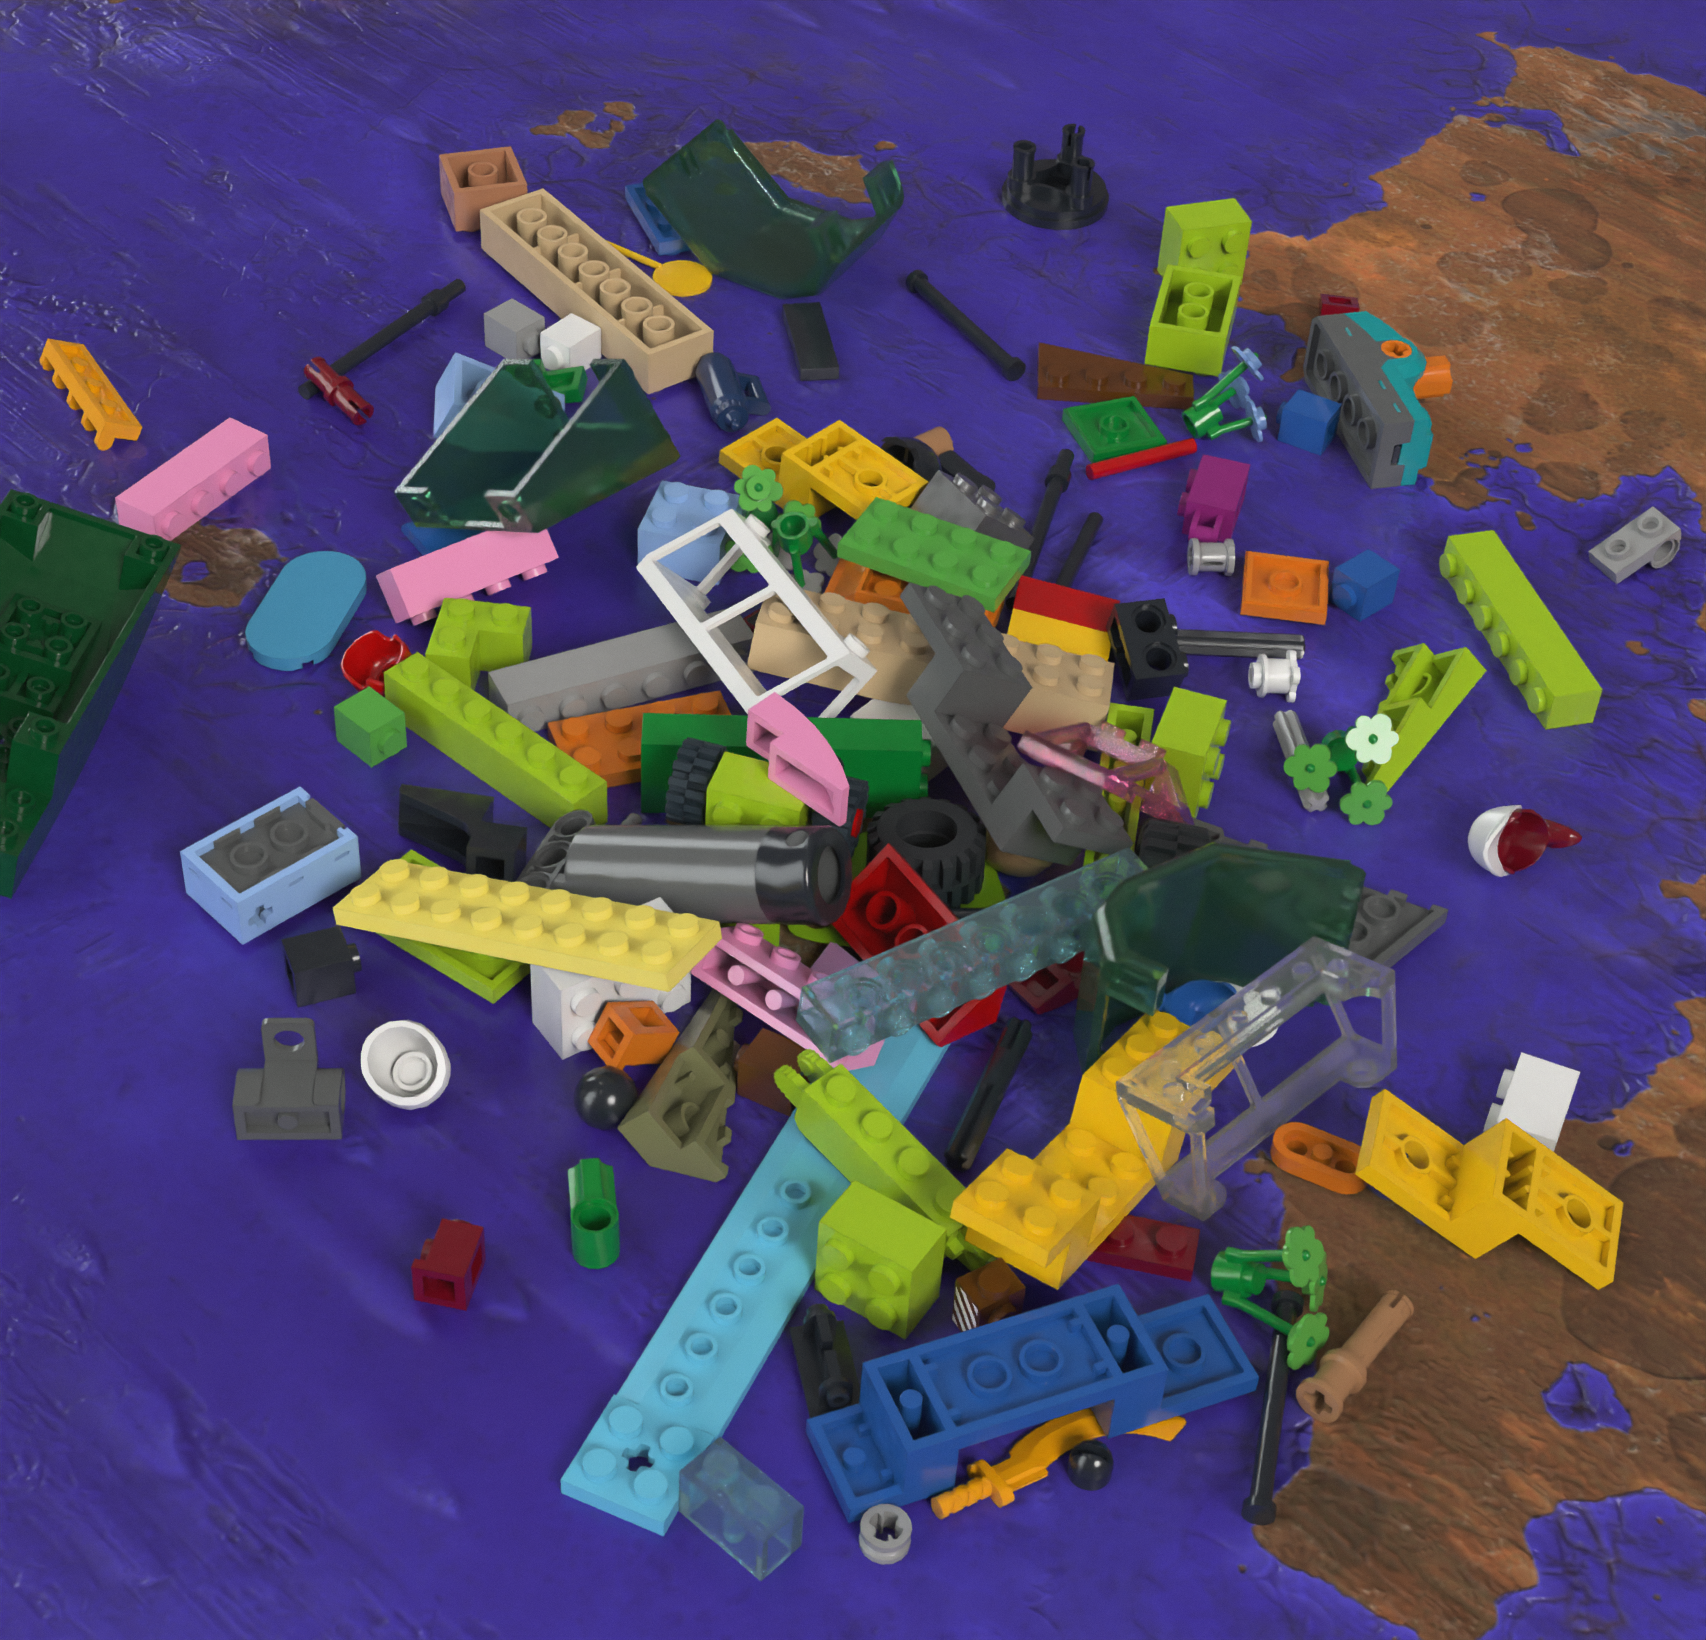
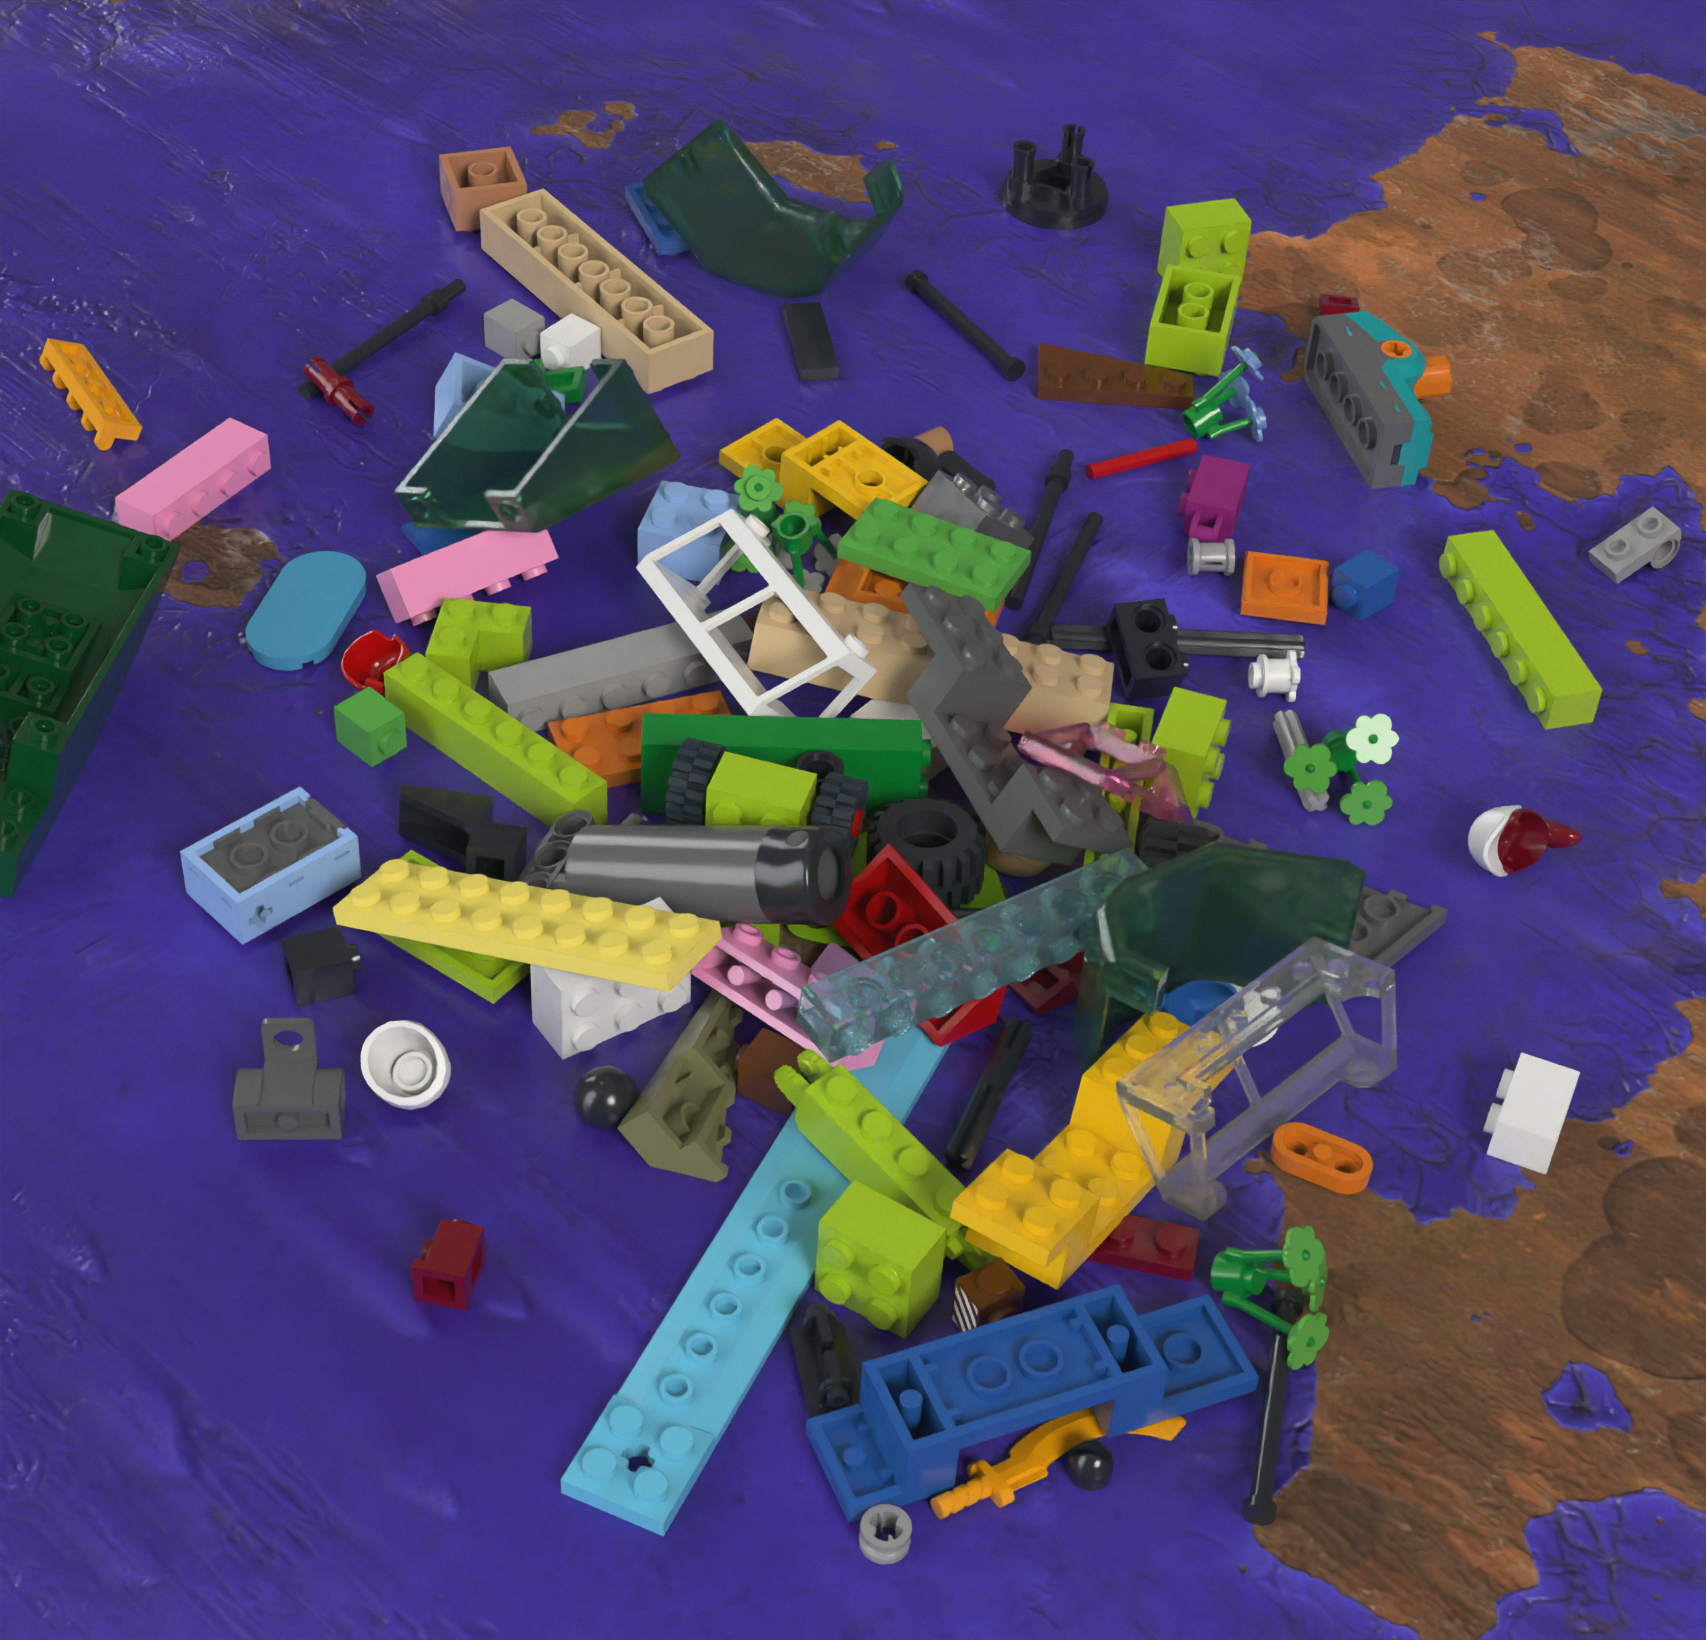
(593, 1214): green piece -> none
(633, 1034): orange brick -> none
(677, 277): yellow piece -> none
(725, 394): dark blue piece -> none
(740, 1508): clear light blue brick -> none
(798, 757): bright pink slope -> none
(1061, 617): sticker -> none
(1112, 428): green tile -> none
(1308, 421): blue brick -> none
(1344, 1368): medium nougat pin -> none
(1420, 700): lime wedge -> none
(1490, 1189): yellow bracket -> none

